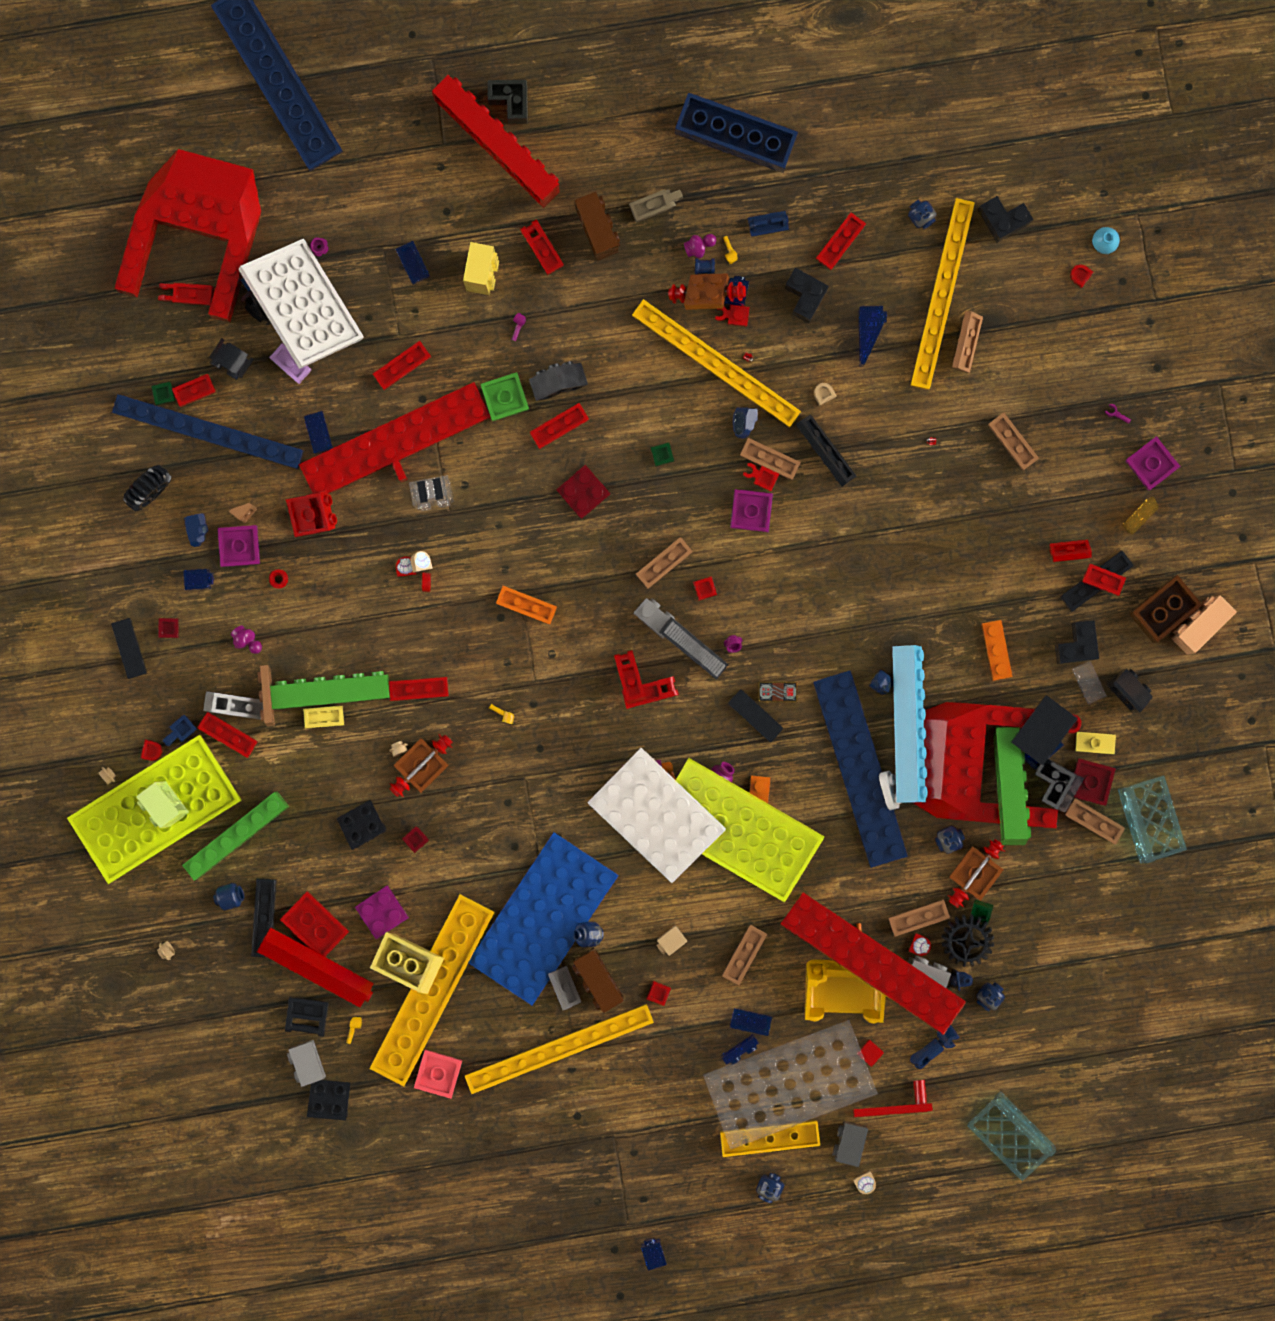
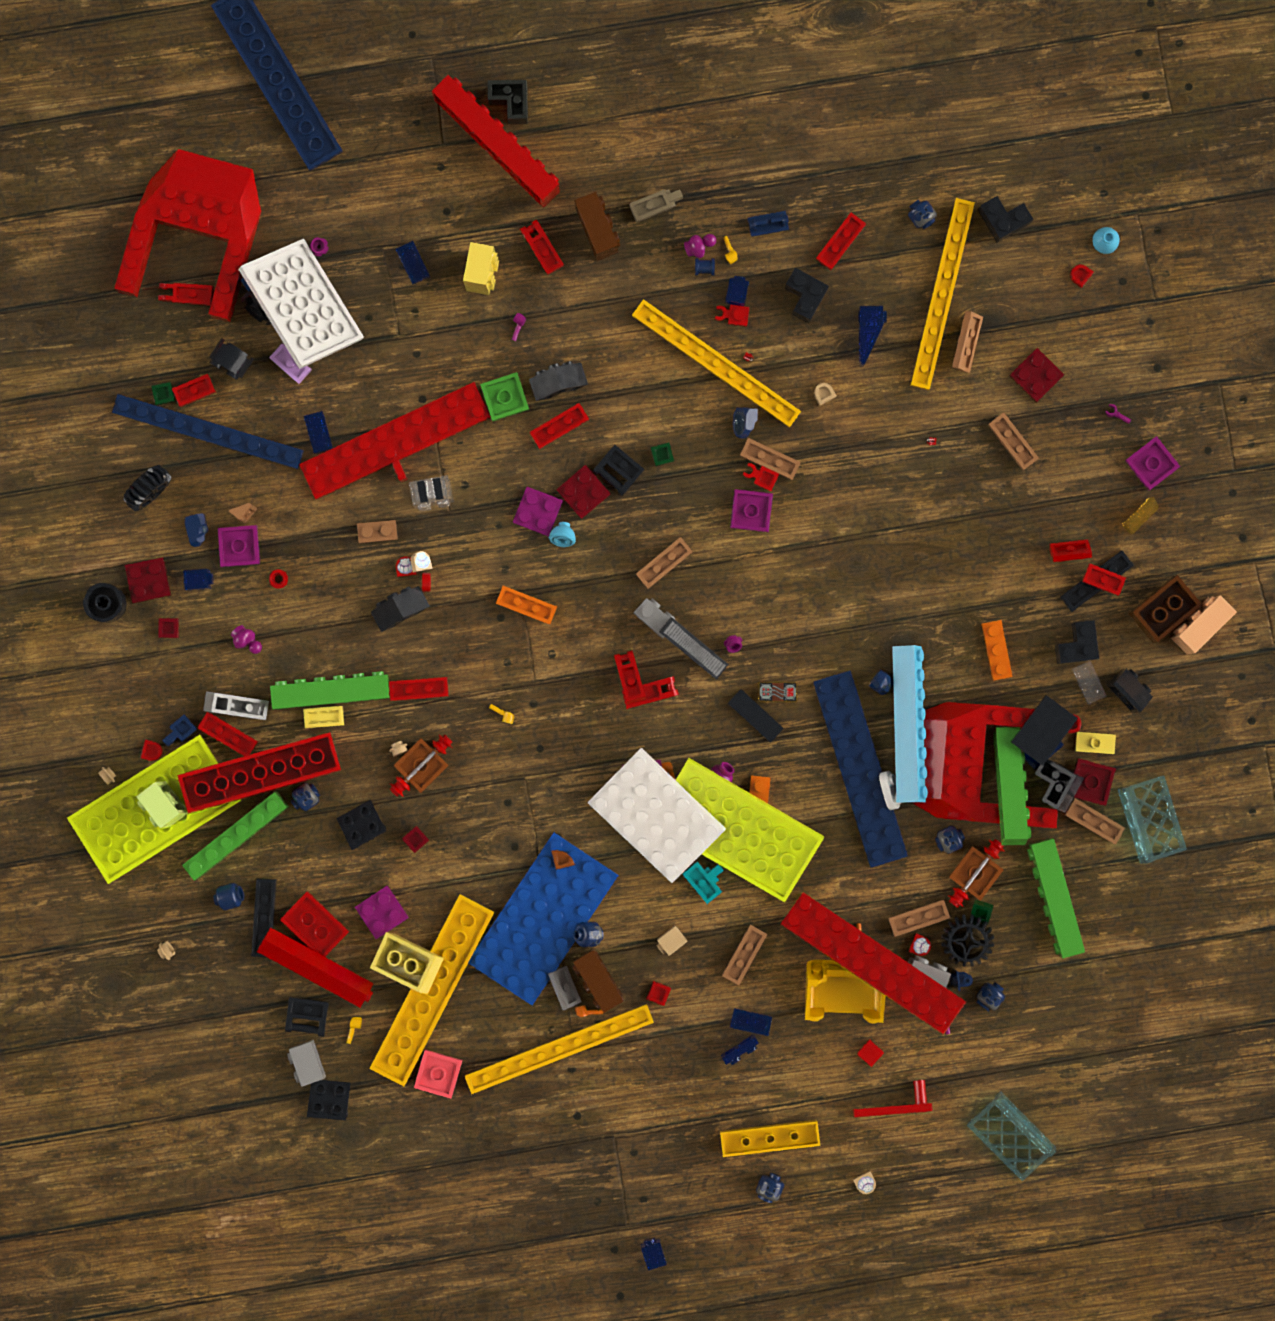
(94, 599): none -> black brick
(129, 648): black tile -> none
(148, 580): none -> dark red plate
(259, 773): none -> red brick
(265, 679): medium nougat plate -> none
(305, 796): none -> dark blue head
(311, 513): red plate -> none
(377, 531): none -> medium nougat plate
(399, 607): none -> black brick
(402, 365): red plate -> none
(537, 511): none -> magenta plate
(562, 535): none -> medium azure brick
(562, 859): none -> dark orange tile
(582, 1012): none -> orange hand
(622, 465): none -> black plate
(704, 880): none -> teal hinge
(705, 588): red tile -> none
(707, 291): dark orange plate -> none
(735, 132): dark blue brick -> none
(802, 1090): clear piece -> none
(826, 450): black plate -> none
(850, 1143): dark grey brick -> none
(934, 1048): dark blue piece -> none
(1036, 375): none -> dark red plate
(1056, 898): none -> bright green brick

